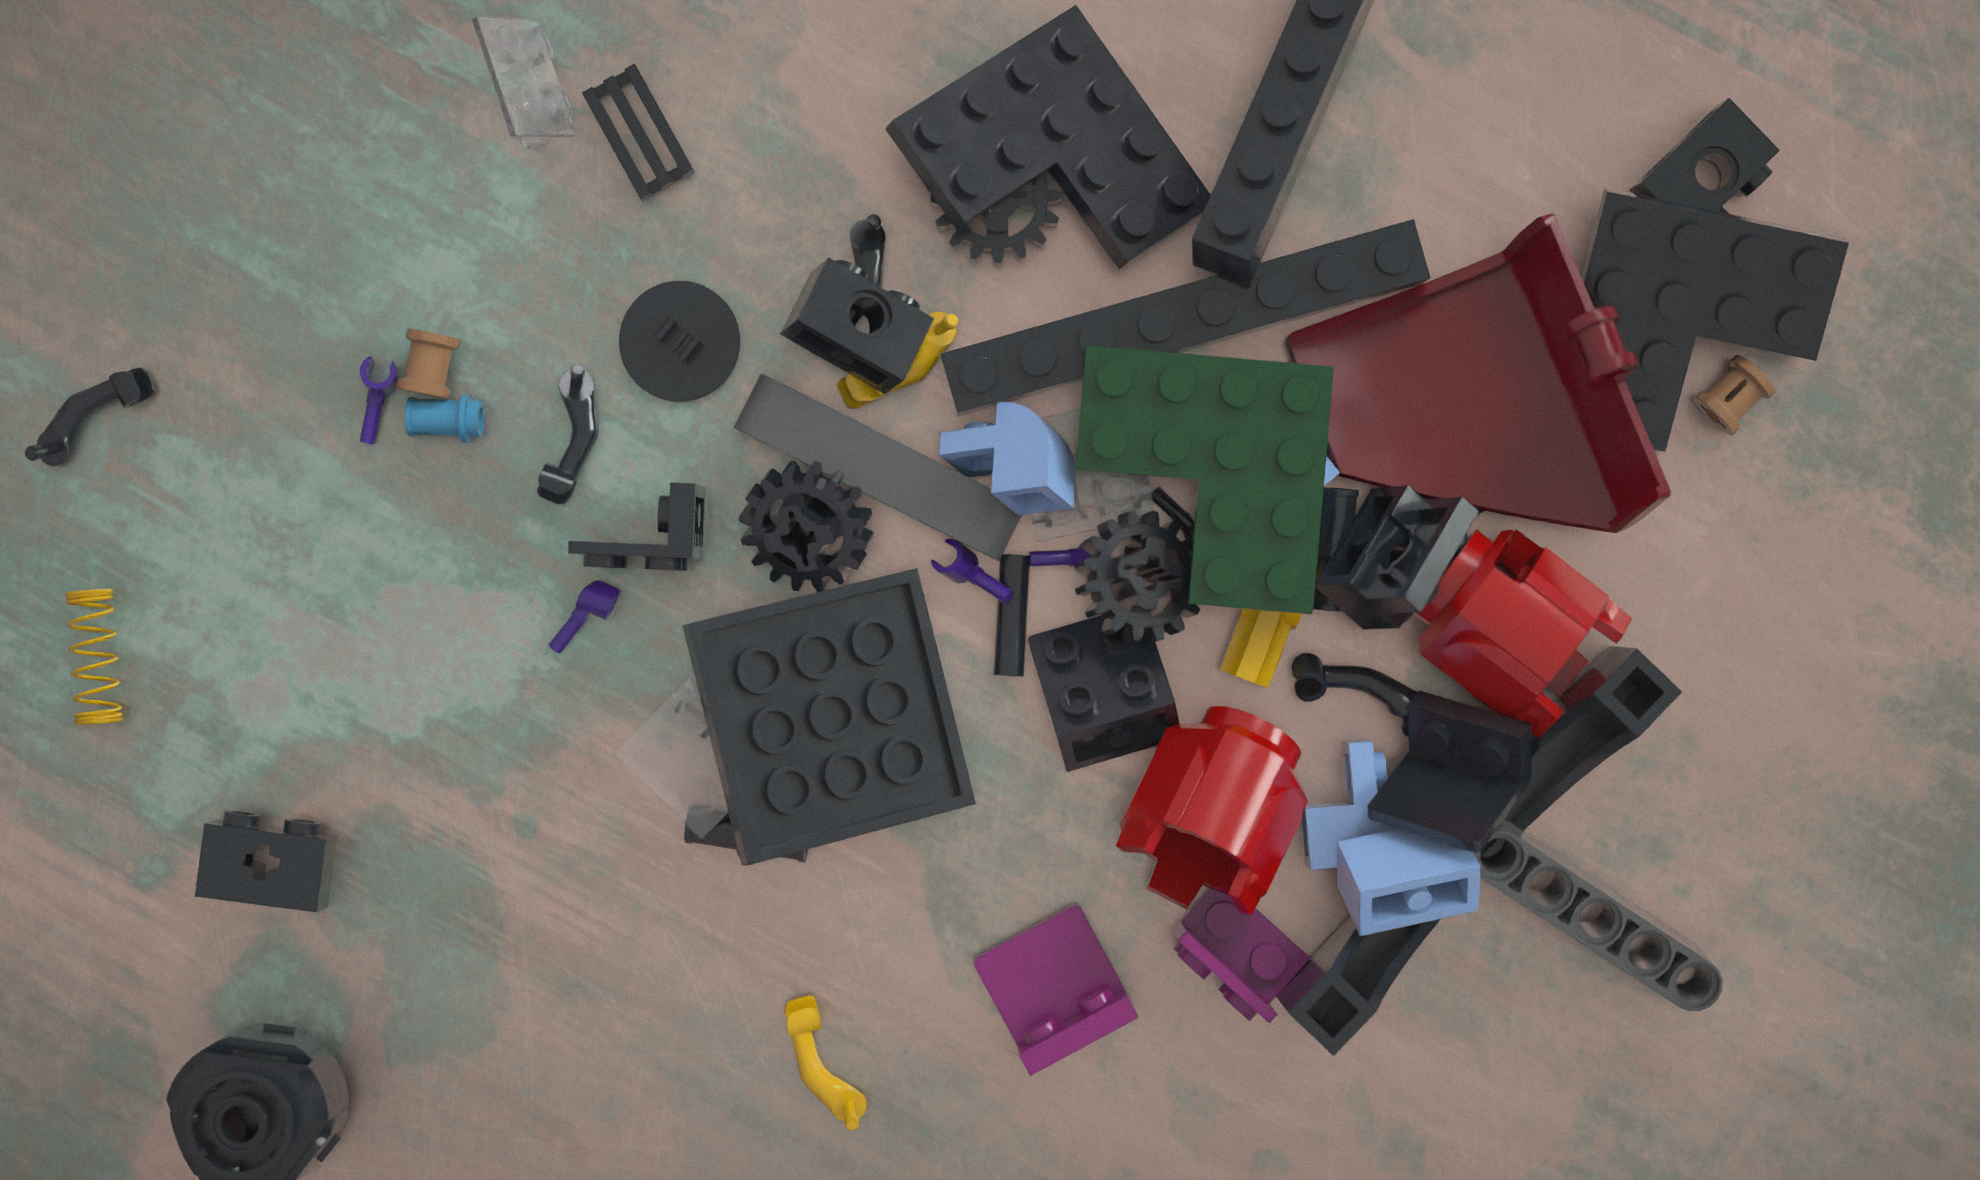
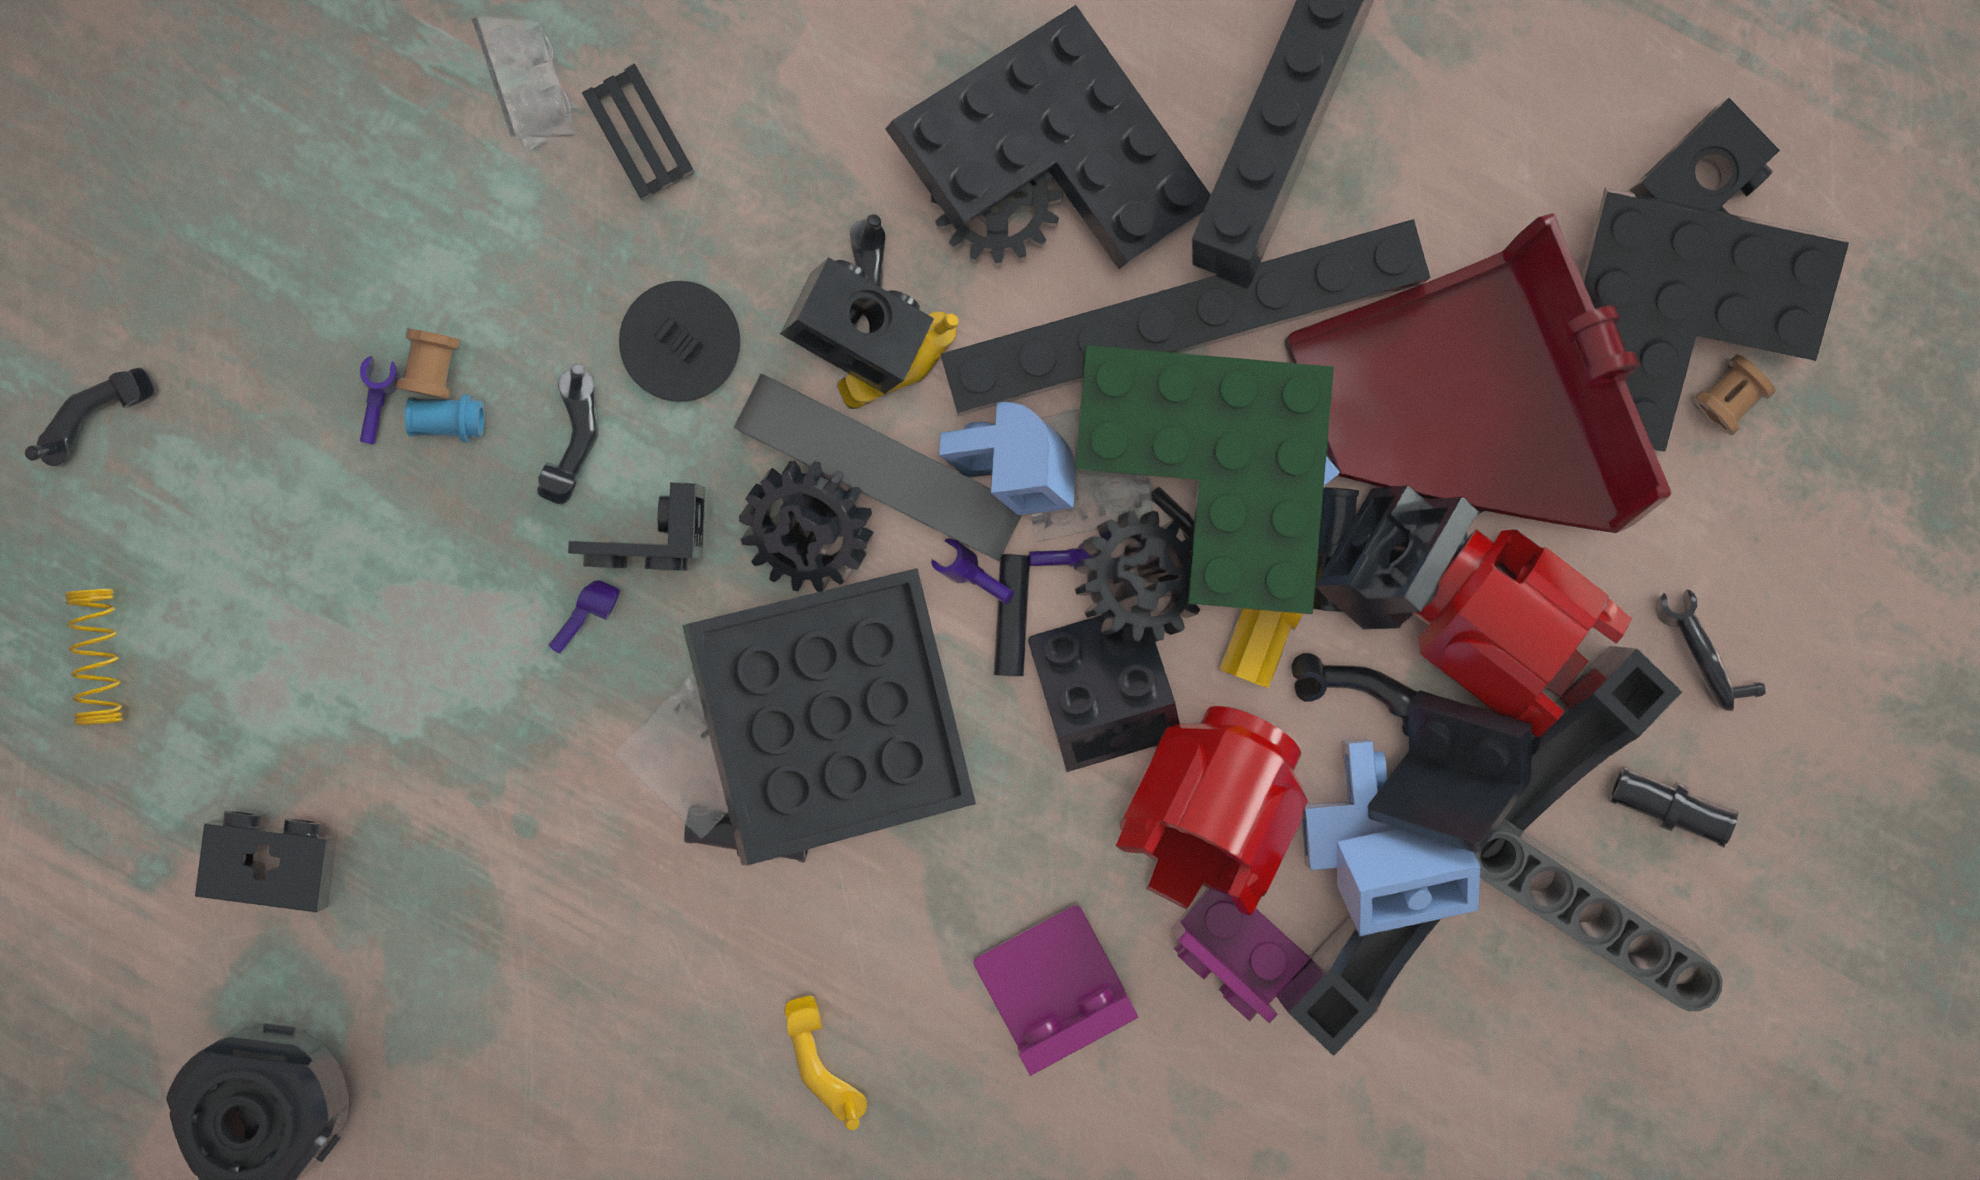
(1674, 806): none -> black pin
(1705, 653): none -> black piece

